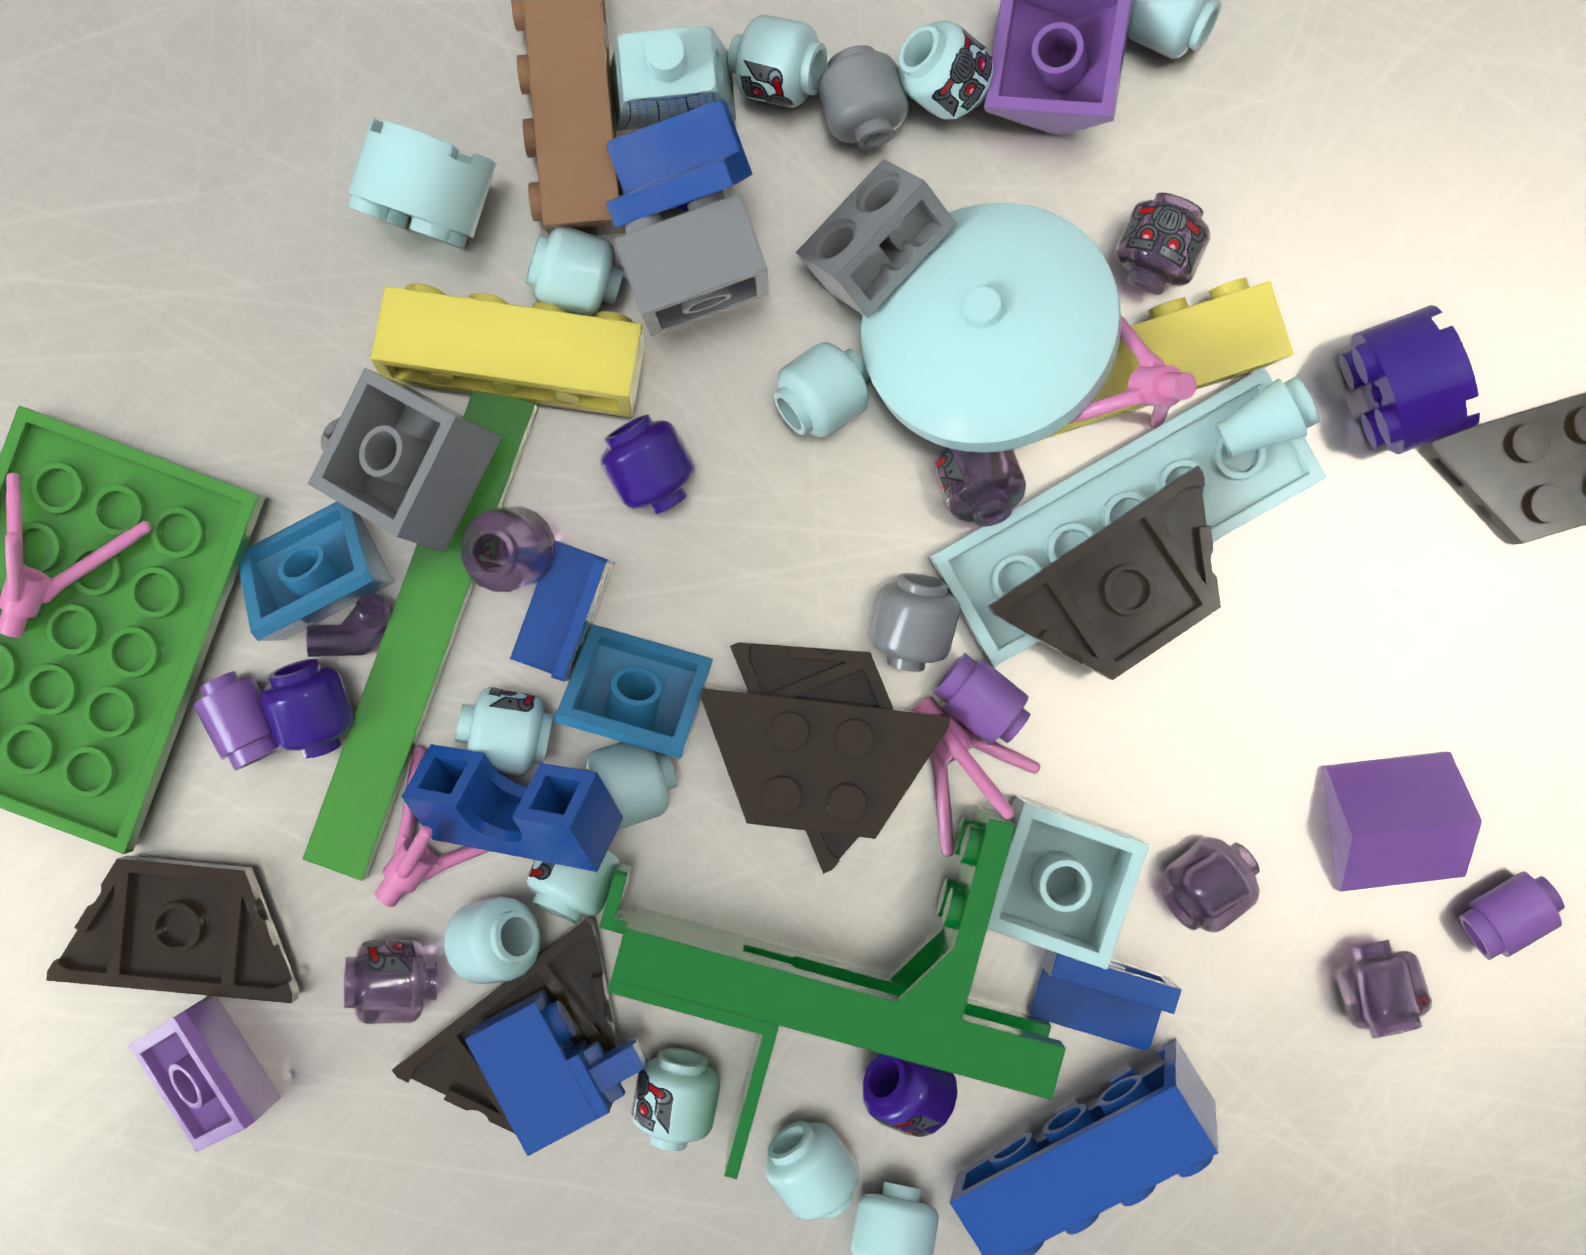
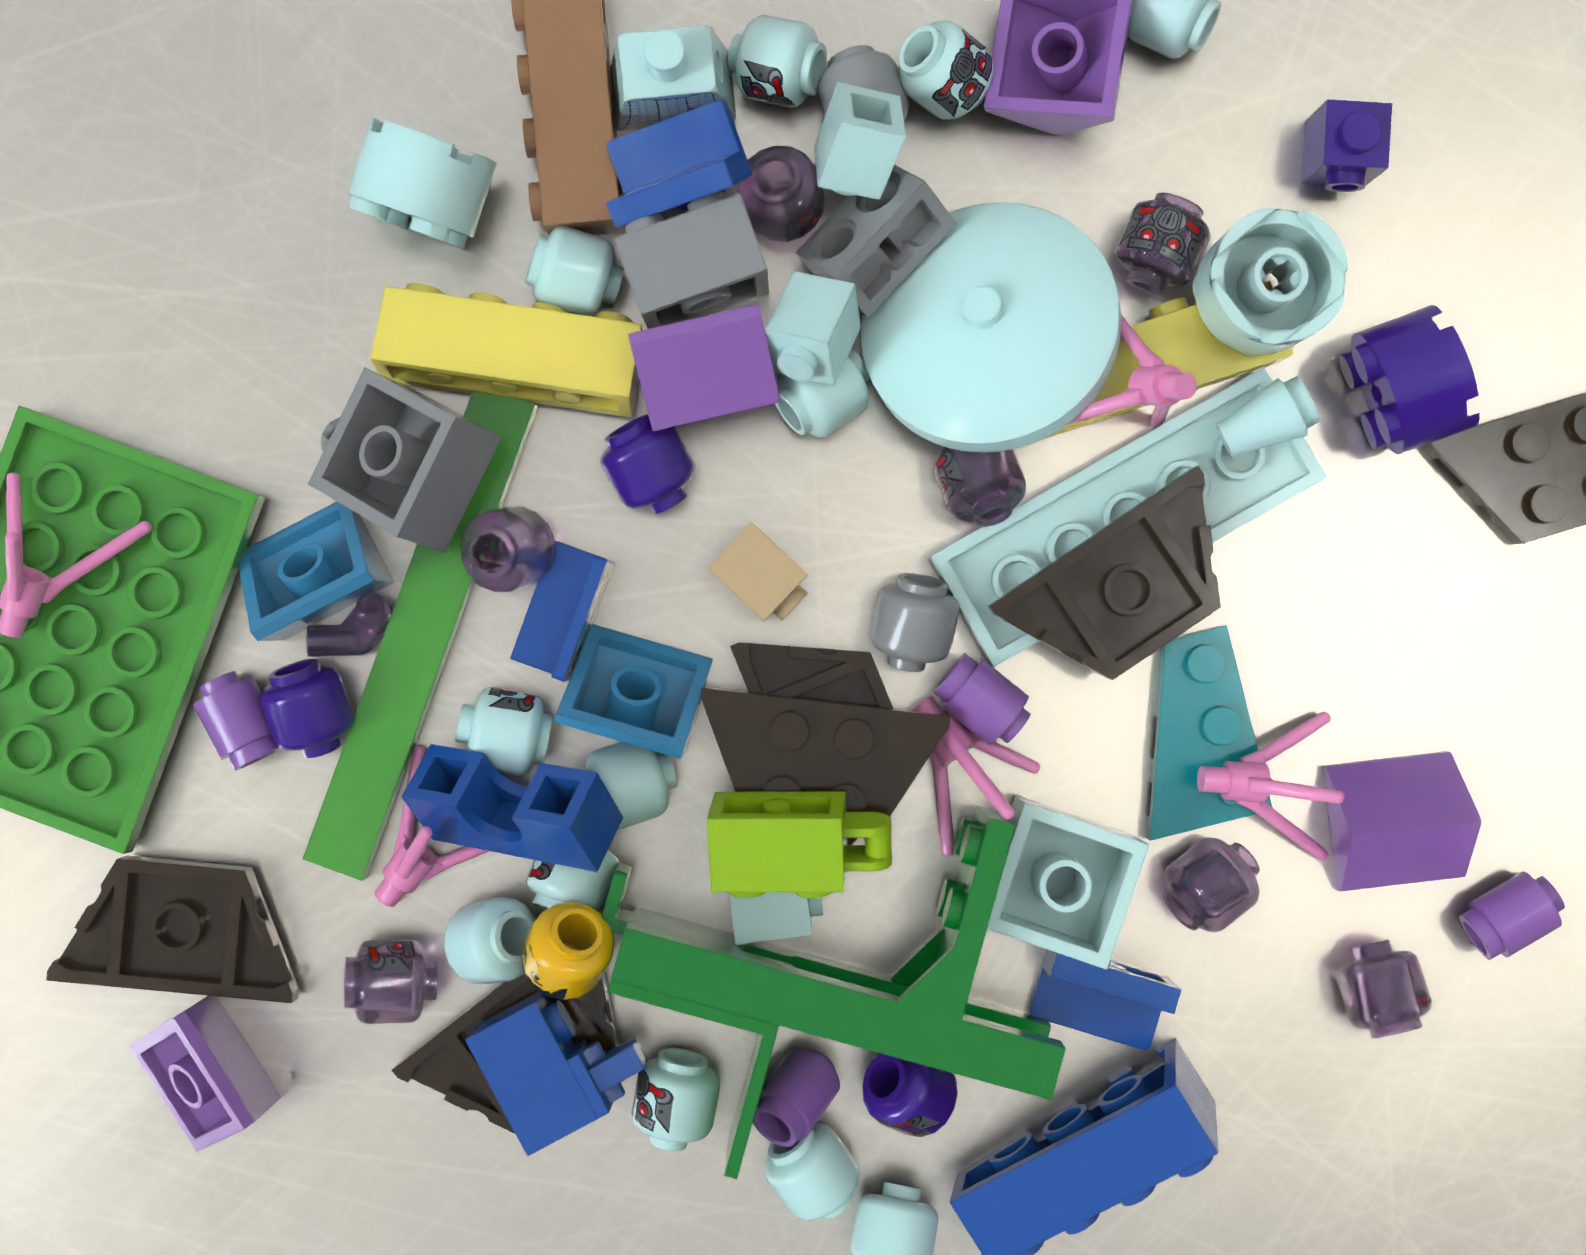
(567, 950): none -> yellow head
(704, 367): none -> medium lavender slope
(760, 574): none -> tan brick
(772, 916): none -> light aqua brick
(782, 194): none -> clear purple head
(791, 843): none -> lime brick
(796, 1096): none -> medium lavender brick
(813, 328): none -> light aqua brick
(859, 141): none -> light aqua brick
(1198, 724): none -> teal wing
(1251, 783): none -> bright pink plant
(1309, 272): none -> light aqua brick
(1346, 144): none -> dark purple brick

